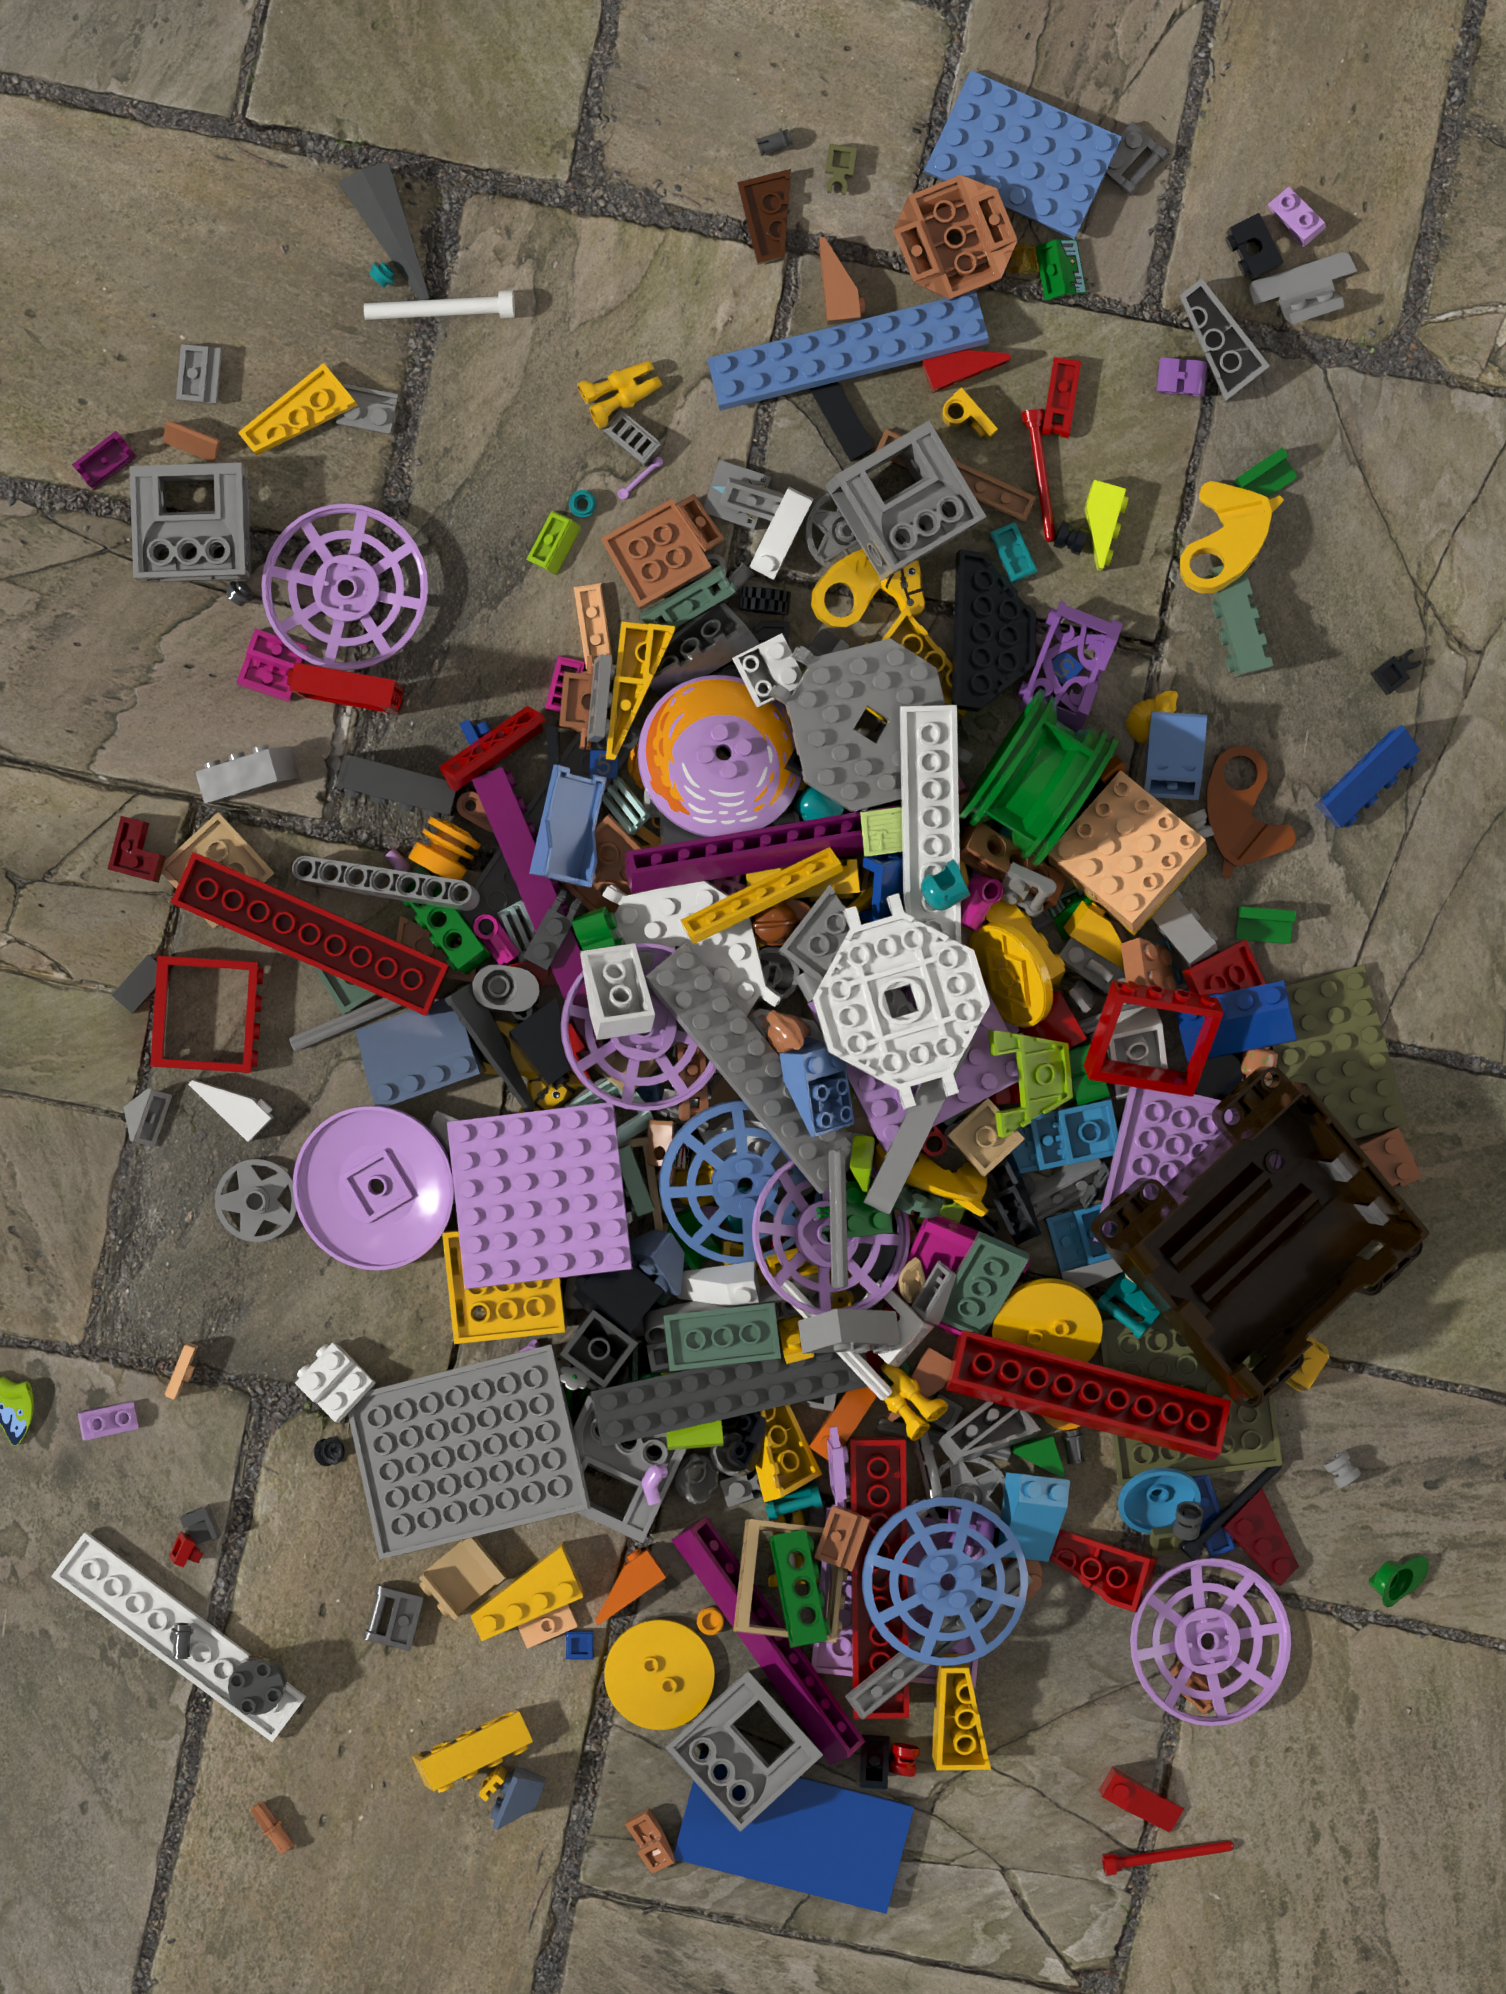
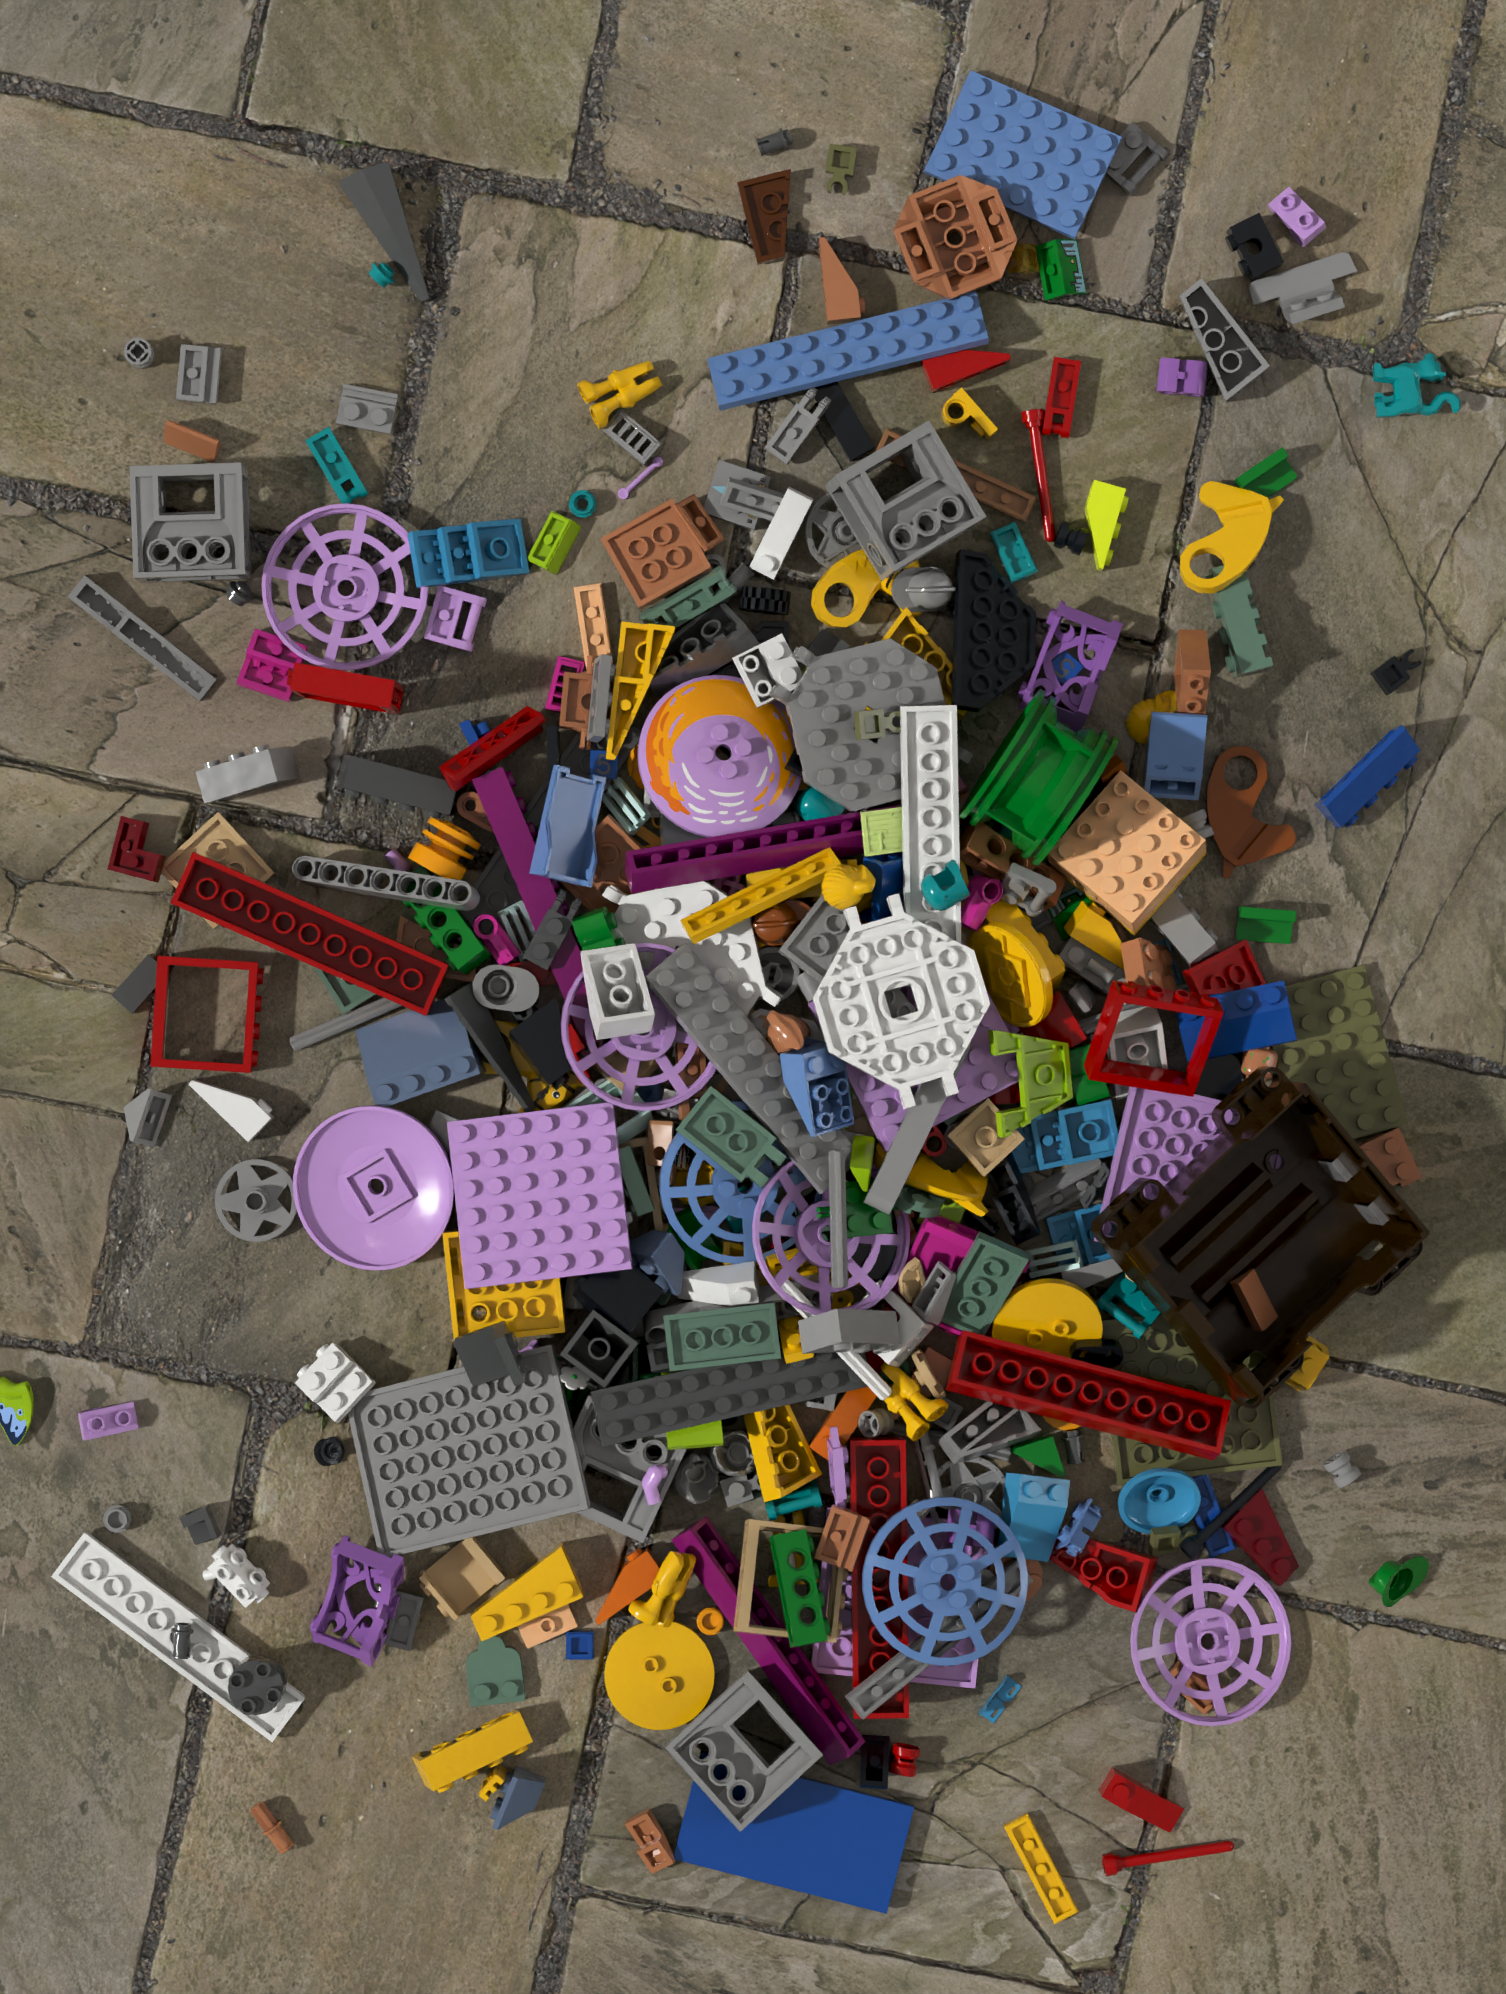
(104, 460): magenta hinge -> none
(117, 1518): none -> light grey plate
(141, 637): none -> light grey slope
(143, 356): none -> light grey wheel
(182, 1371): light nougat plate -> none
(185, 1550): red tile -> none
(238, 1575): none -> white brick
(299, 410): yellow wing -> none
(336, 465): none -> teal plate
(387, 1572): none -> medium lavender fence
(446, 614): none -> lavender plate
(468, 553): none -> dark azure slope
(491, 1355): none -> dark grey bracket
(494, 1674): none -> sand green plate
(502, 304): white piece -> none
(666, 1590): none -> yellow piece
(730, 1137): none -> sand green tile
(749, 1447): black slope -> none
(796, 427): none -> light grey hinge
(846, 885): none -> yellow hair
(873, 723): none -> olive plate
(875, 1422): none -> light grey wheel
(922, 589): none -> light grey piece
(926, 1375): none -> tan plate
(957, 1723): yellow wedge -> none
(987, 1710): none -> dark azure piece
(1040, 1868): none -> yellow tile
(1075, 1254): none -> light aqua tile
(1082, 1517): none -> medium blue hinge
(1097, 1352): none -> black beam
(1188, 1520): dark grey wheel -> none
(1192, 671): none -> nougat window
(1254, 1300): none -> nougat slope
(1406, 389): none -> teal animal

